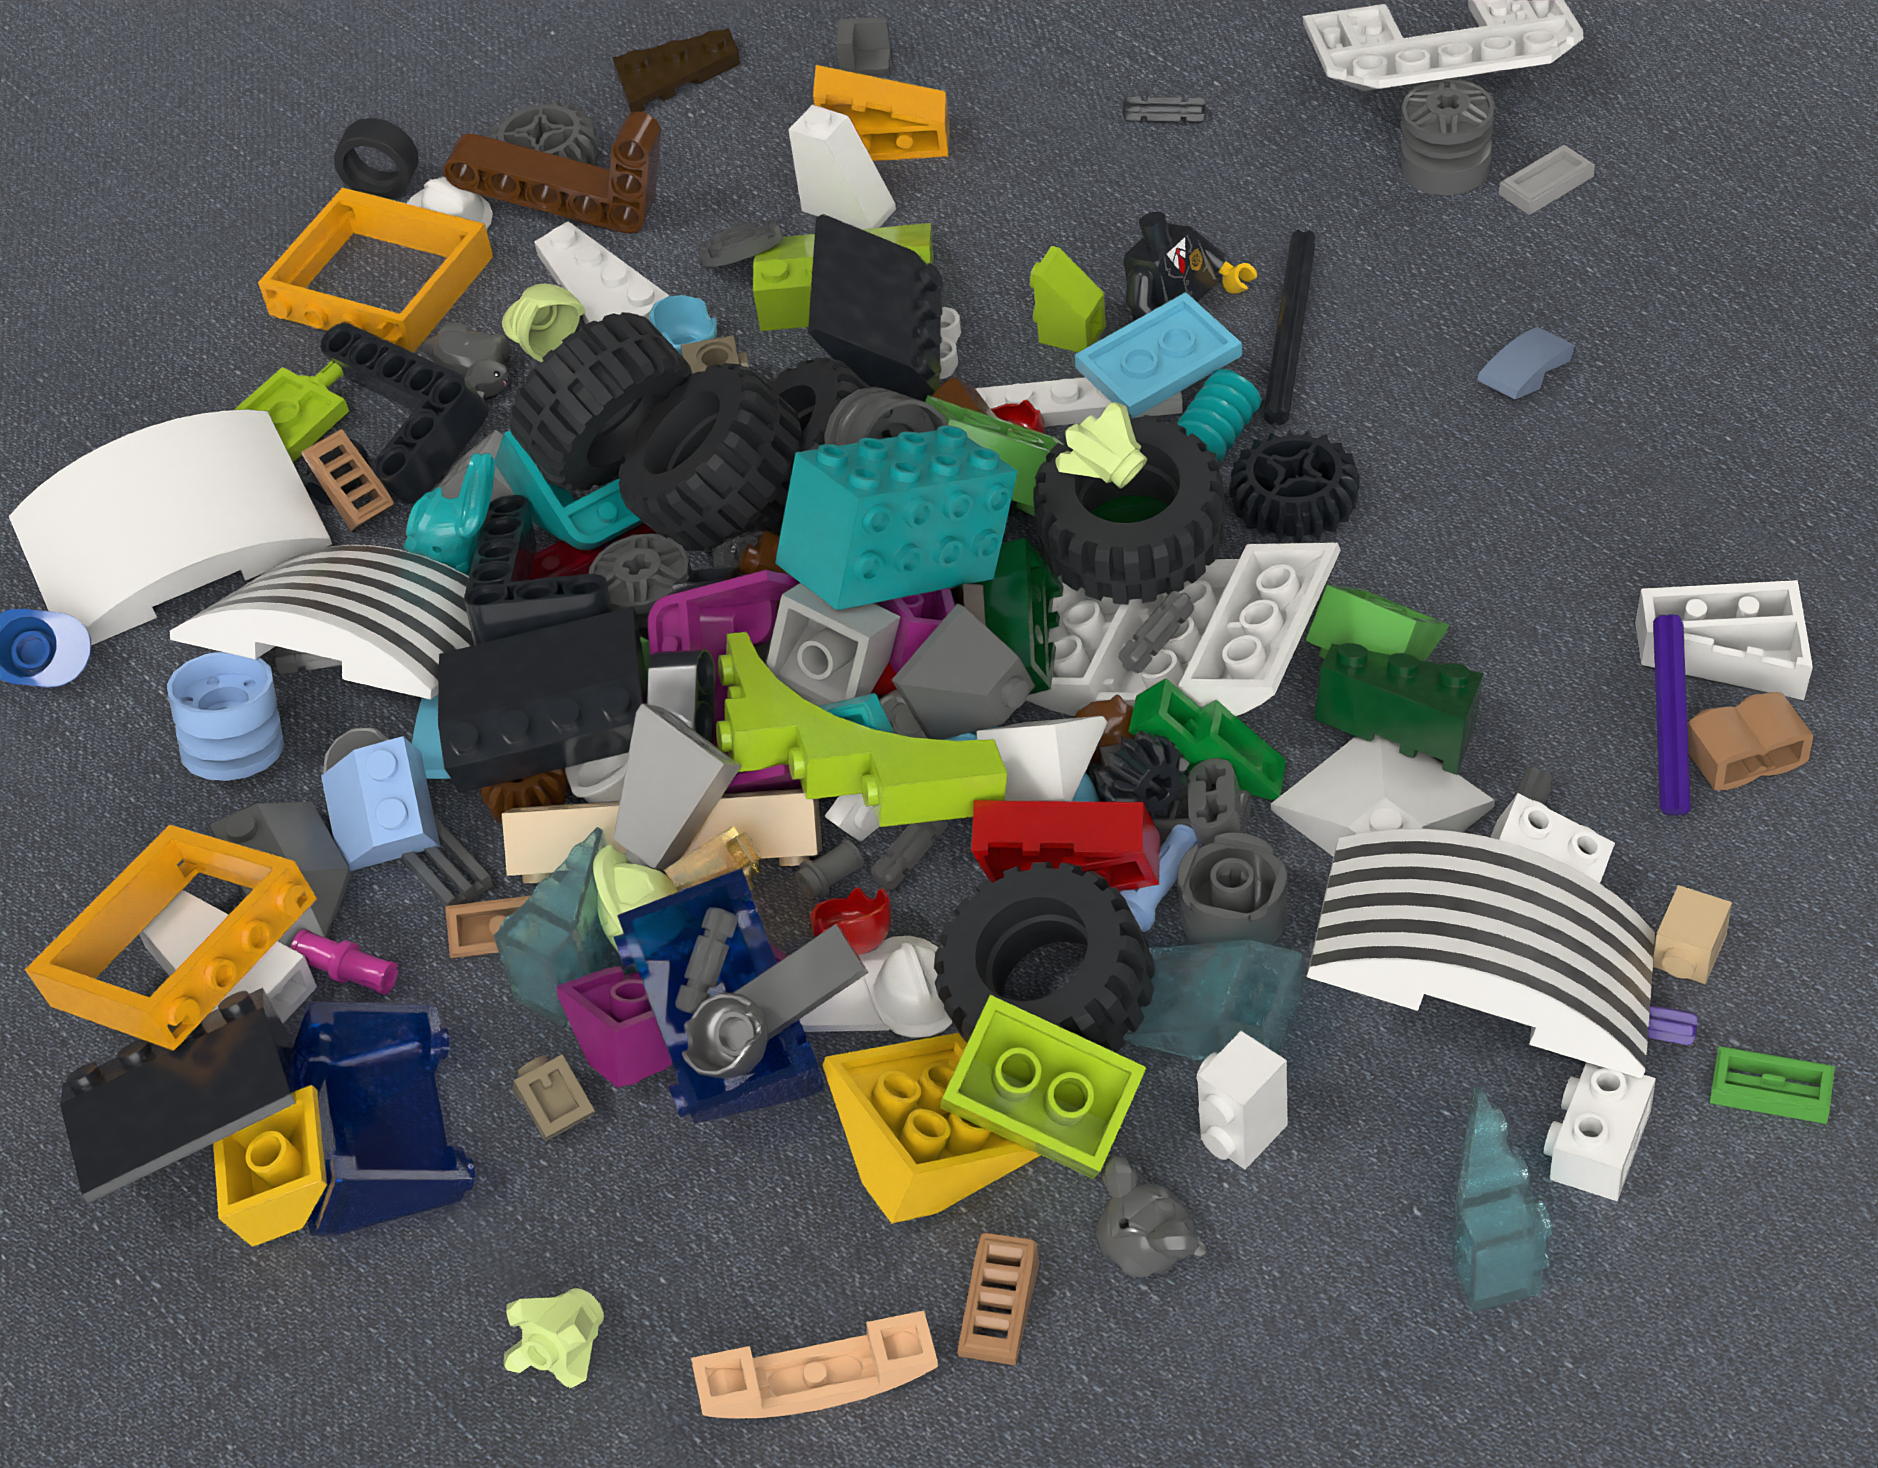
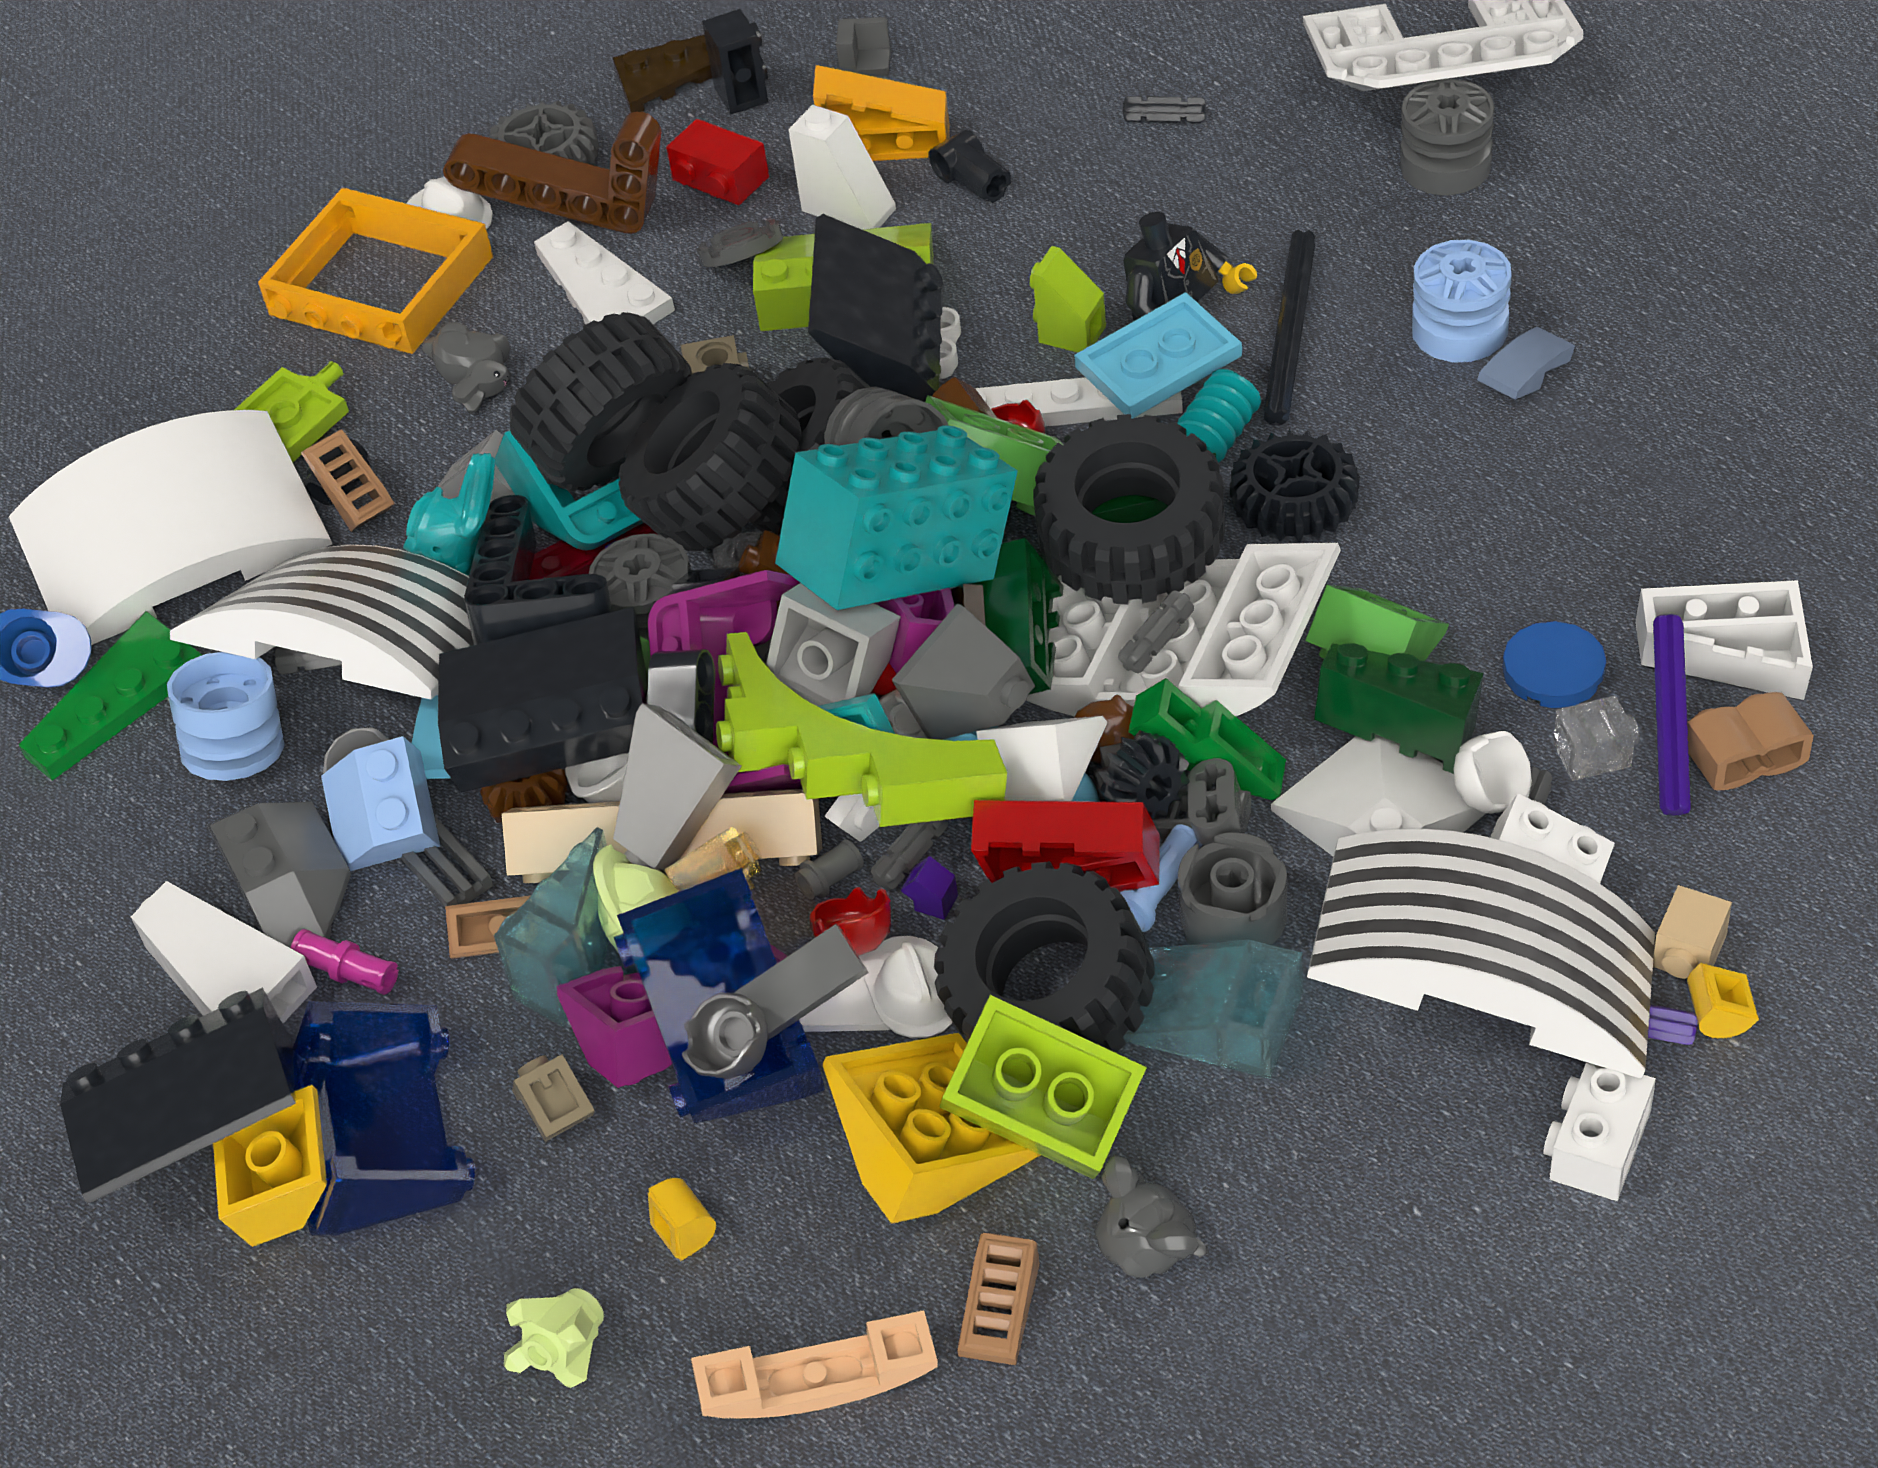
(108, 697): none -> green wing
(118, 915): light orange window -> none
(387, 139): black tyre -> none
(442, 402): black beam -> none
(542, 319): yellowish green helmet -> none
(679, 1217): none -> yellow brick
(683, 320): medium azure hair -> none
(706, 959): dark grey axle -> none
(717, 161): none -> red brick
(736, 60): none -> black brick
(931, 888): none -> dark purple piece
(964, 160): none -> black piece
(1103, 448): yellowish green rock -> none
(1242, 1100): white brick -> none
(1461, 300): none -> light blue wheel
(1492, 771): none -> white hair
(1496, 1222): clear light blue slope -> none
(1546, 179): light grey tile -> none
(1554, 664): none -> blue tile
(1595, 738): none -> clear brick
(1721, 1001): none -> yellow brick
(1771, 1092): bright green tile -> none

